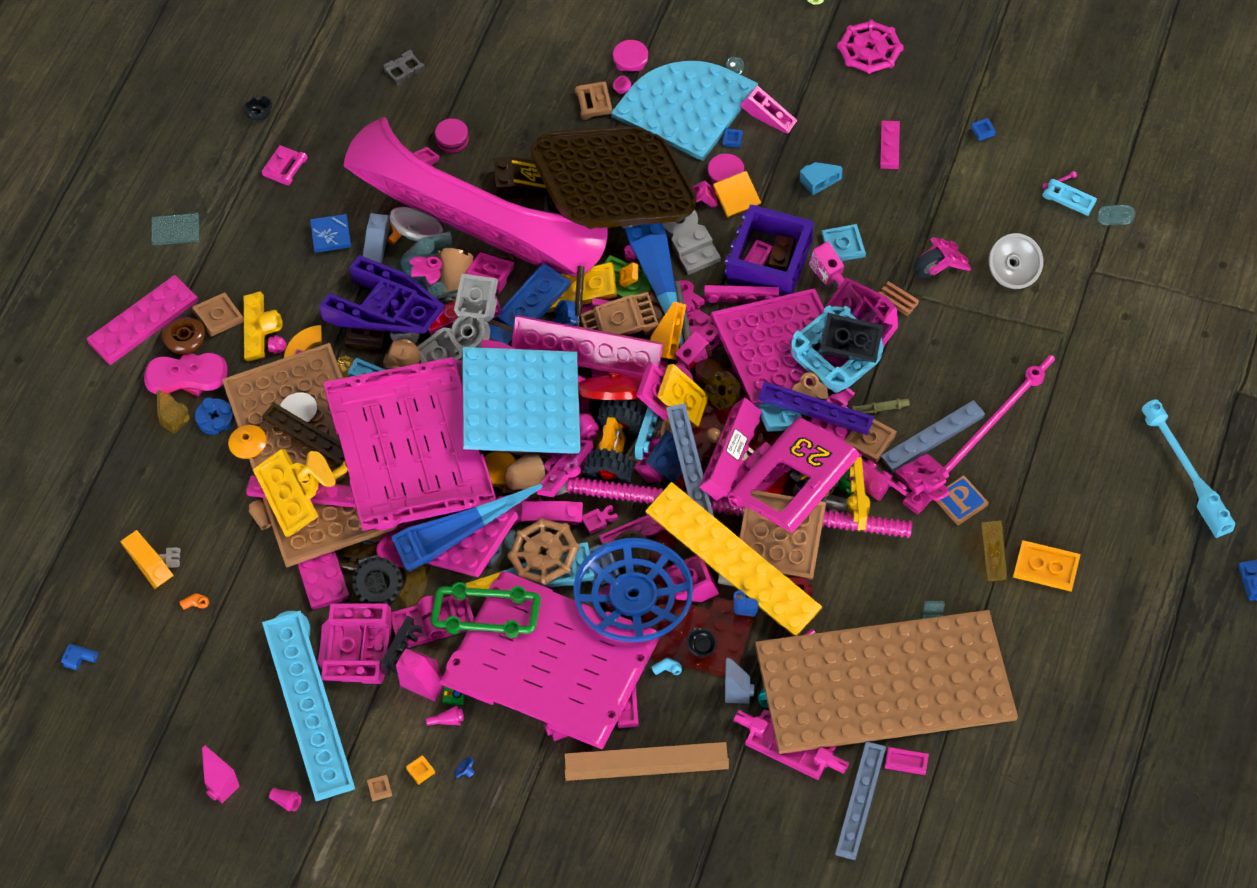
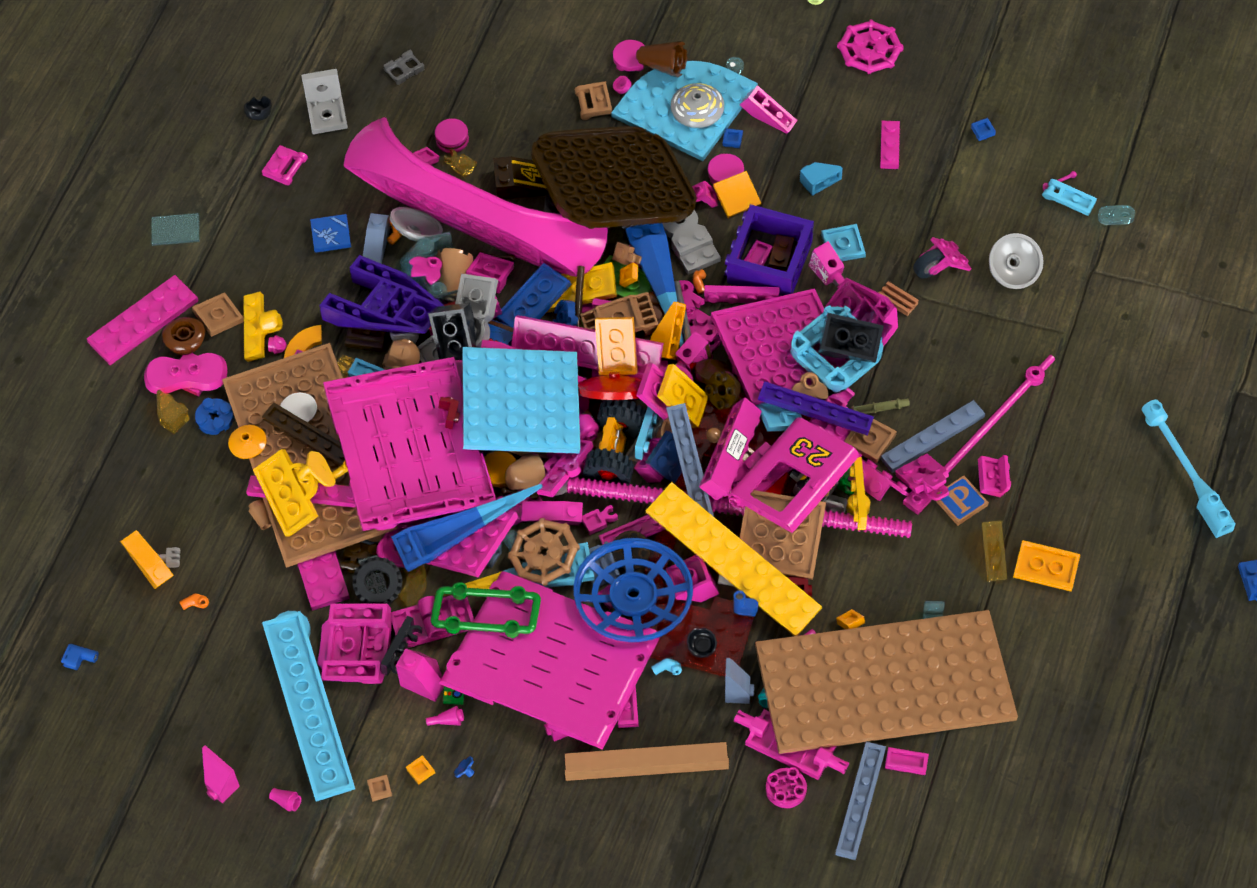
(324, 100): none -> light grey bracket
(451, 405): none -> dark red bracket
(453, 329): none -> black slope
(461, 164): none -> clear yellow plate
(616, 345): none -> plate
(624, 254): none -> medium nougat plate
(664, 57): none -> reddish brown cone
(697, 281): none -> orange arm
(700, 111): none -> light grey dish
(786, 787): none -> dark pink tile
(850, 620): none -> light orange plate
(994, 475): none -> dark pink bracket

